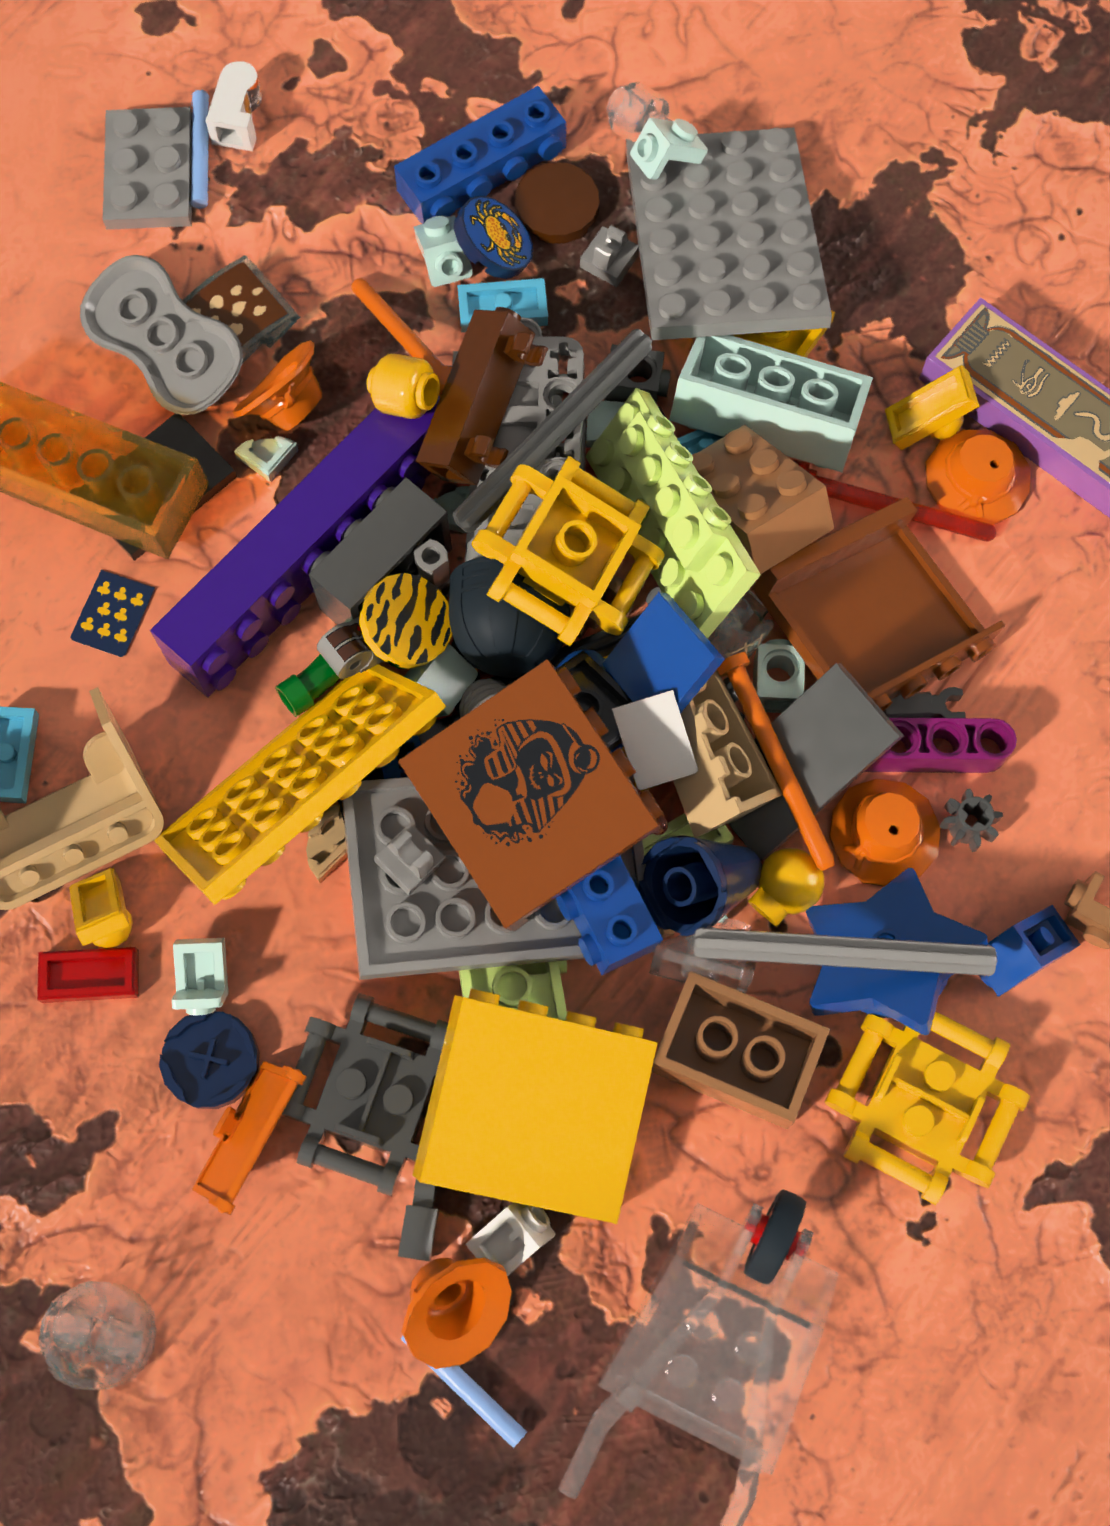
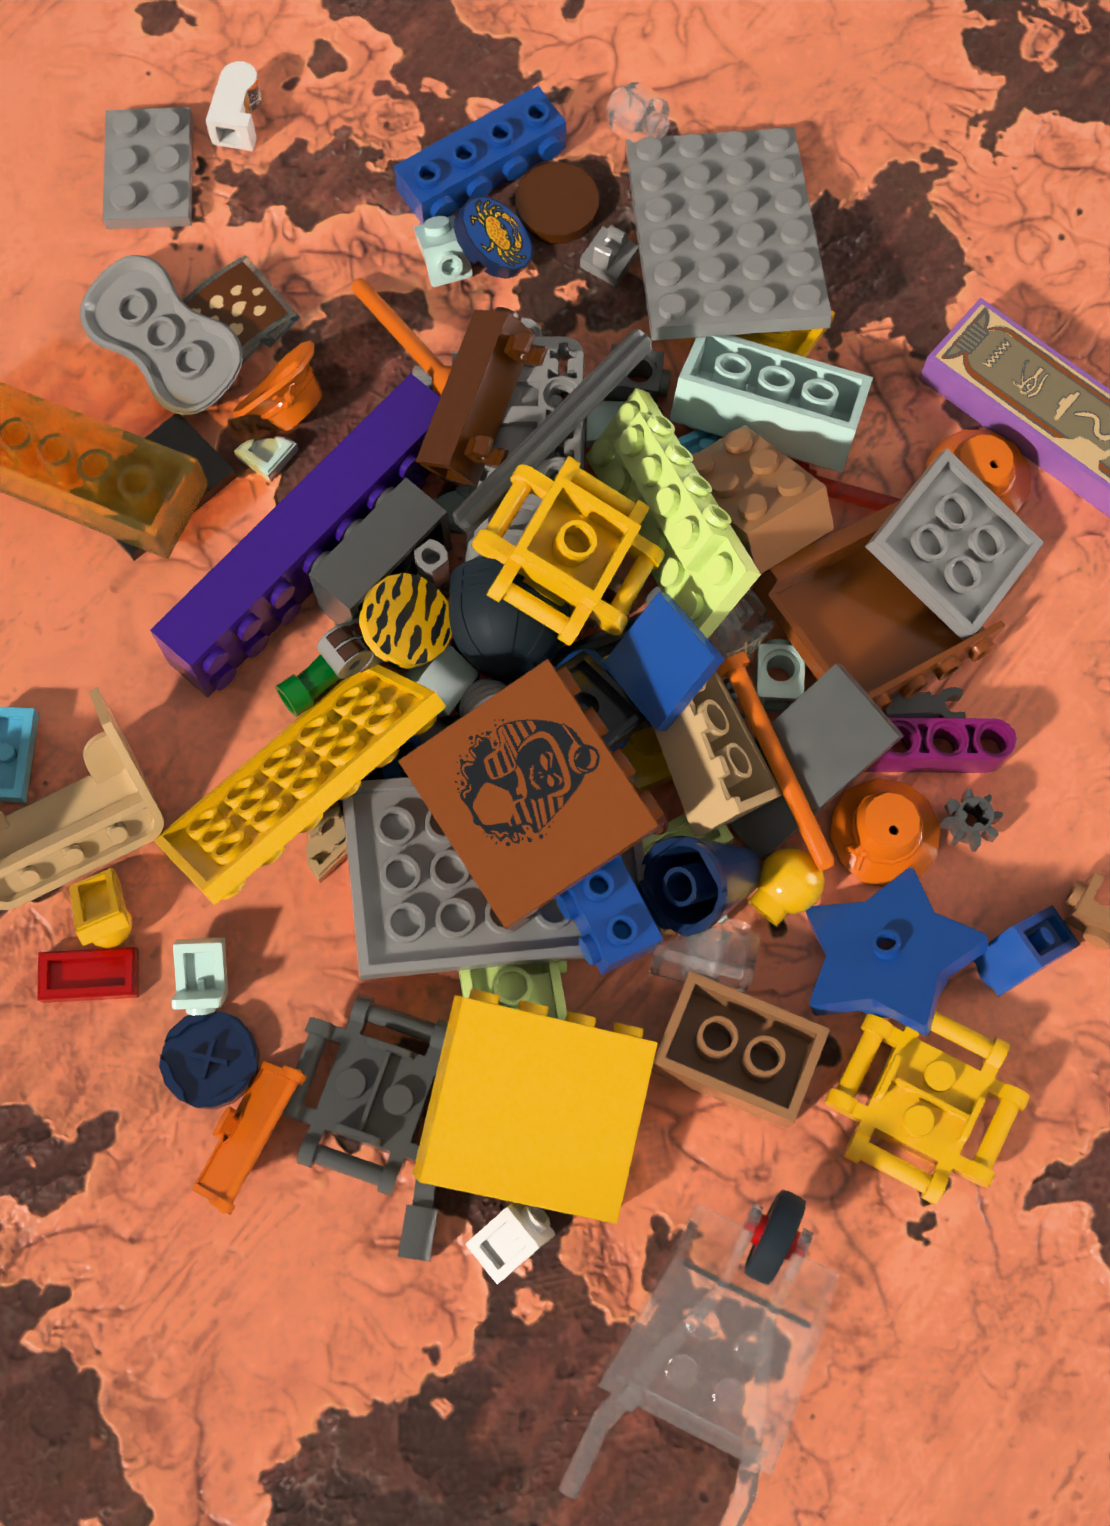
(97, 1335): clear brick -> none
(112, 613): dark blue sticker -> none
(199, 149): light blue bar -> none
(403, 386): yellow head -> none
(409, 858): light grey tile -> none
(455, 1310): orange hat -> none
(481, 1403): light blue bar -> none
(522, 296): medium azure plate -> none
(655, 740): white sticker -> none
(666, 141): light aqua bracket -> none
(844, 951): light grey axle -> none
(933, 409): yellow tile -> none
(955, 545): none -> light grey plate

